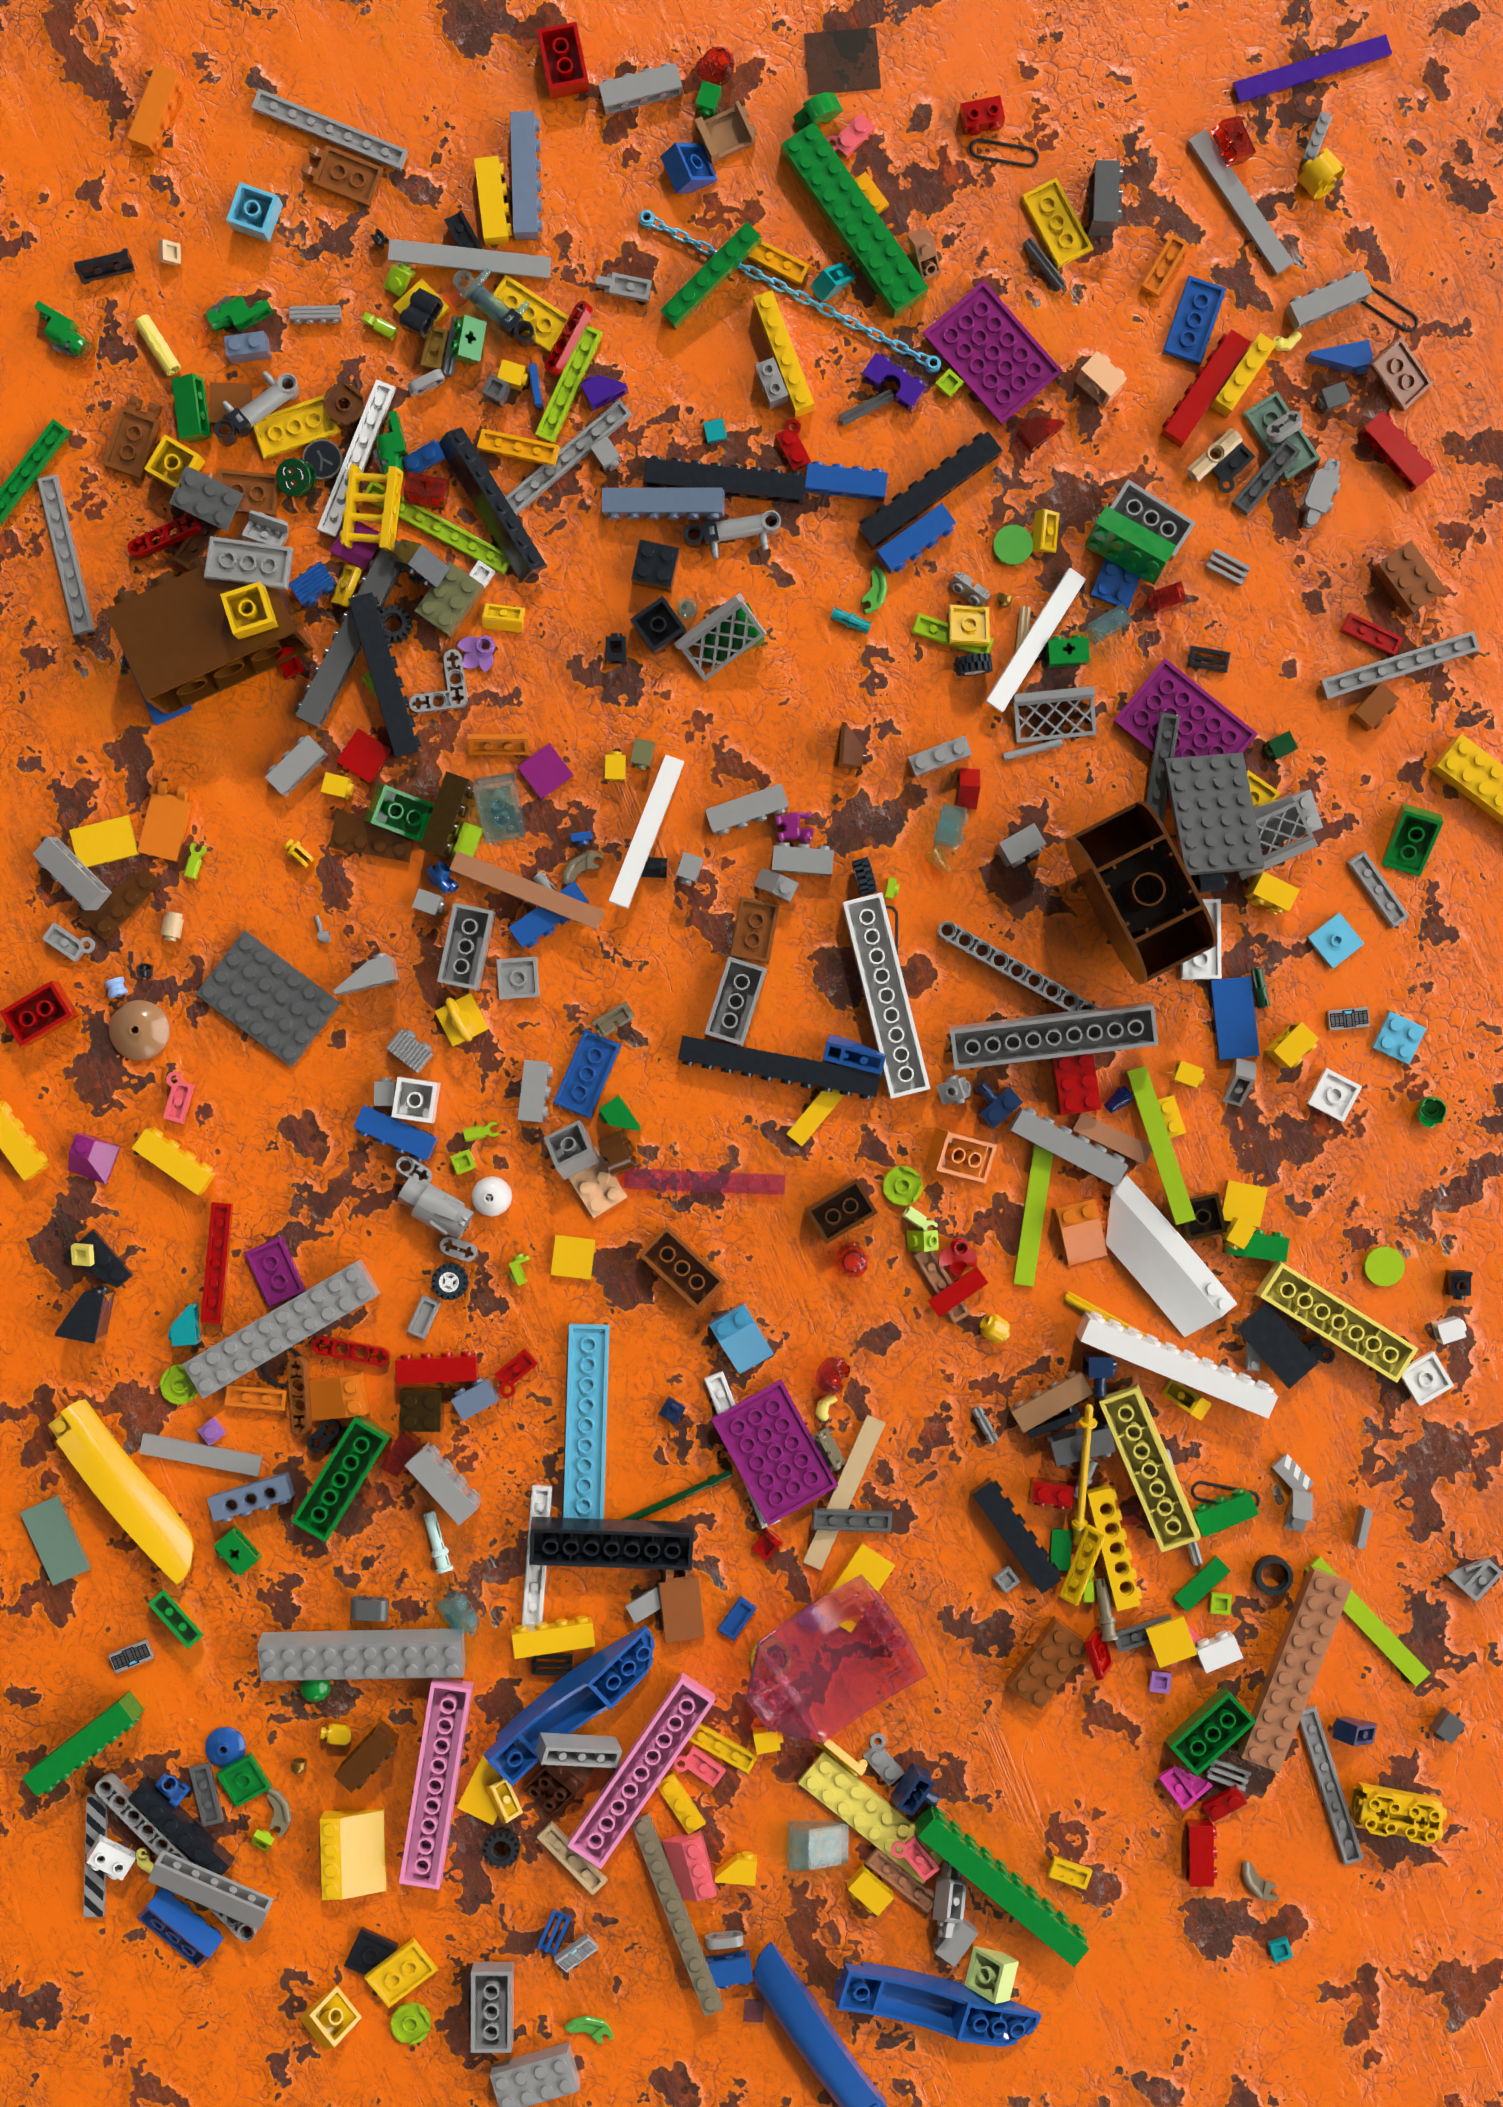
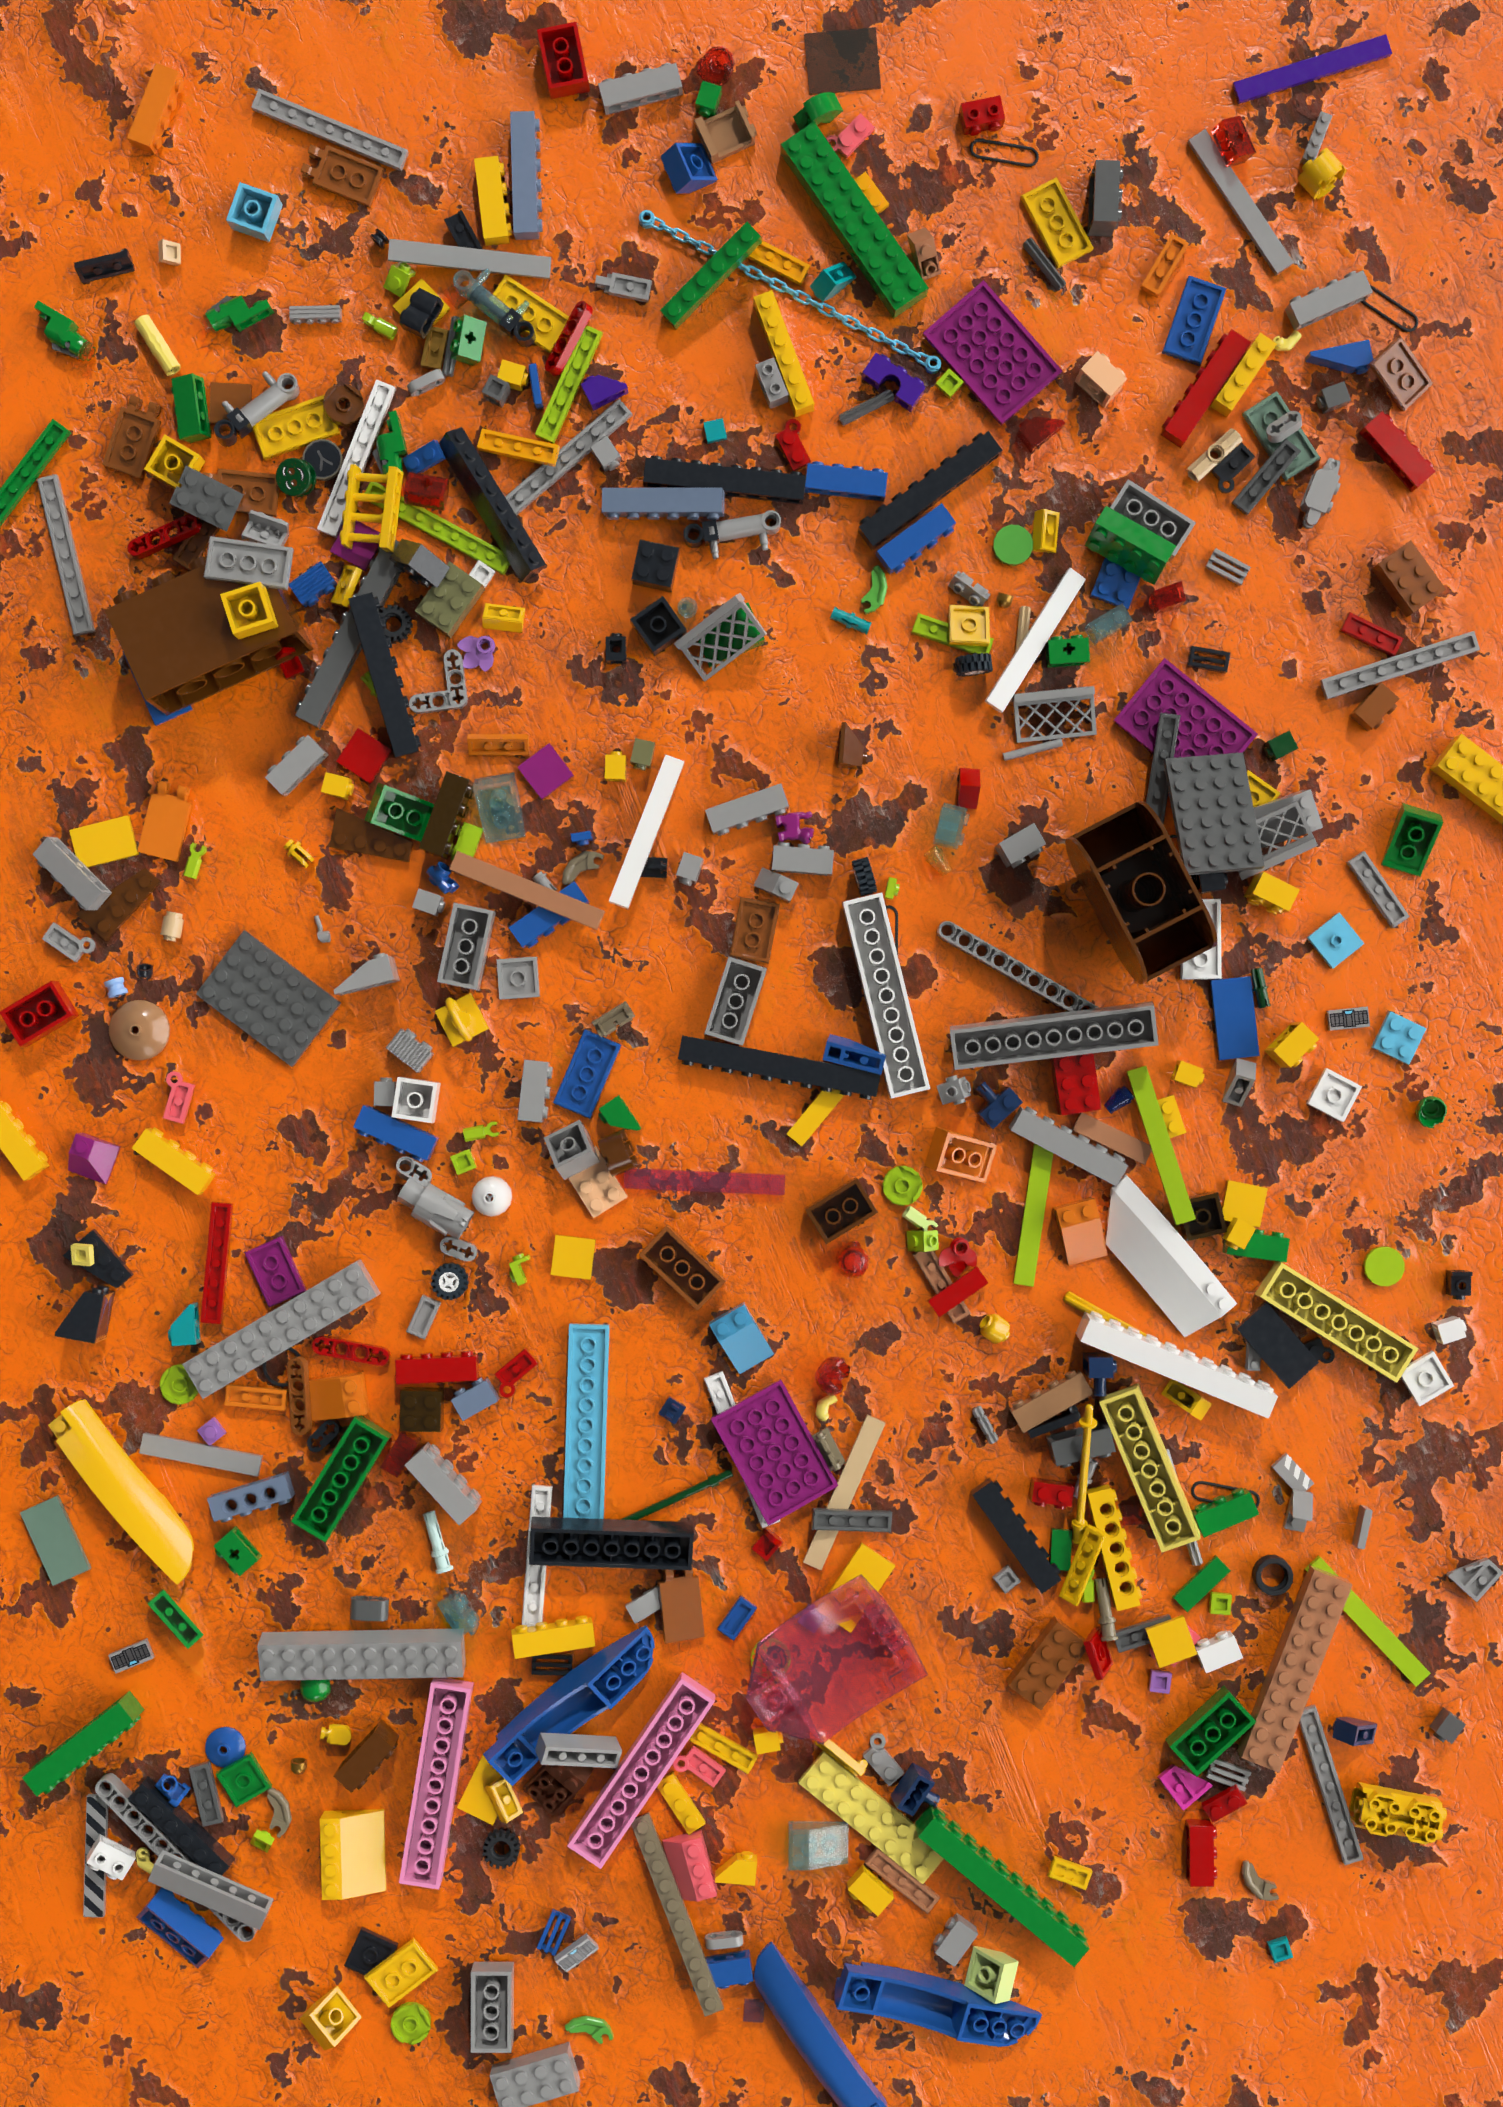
(247, 347): sand blue brick -> none
(580, 1867): tan plate -> none
(917, 1857): coral hinge -> none
(939, 756): light grey brick -> none
(949, 1900): light grey hinge -> none

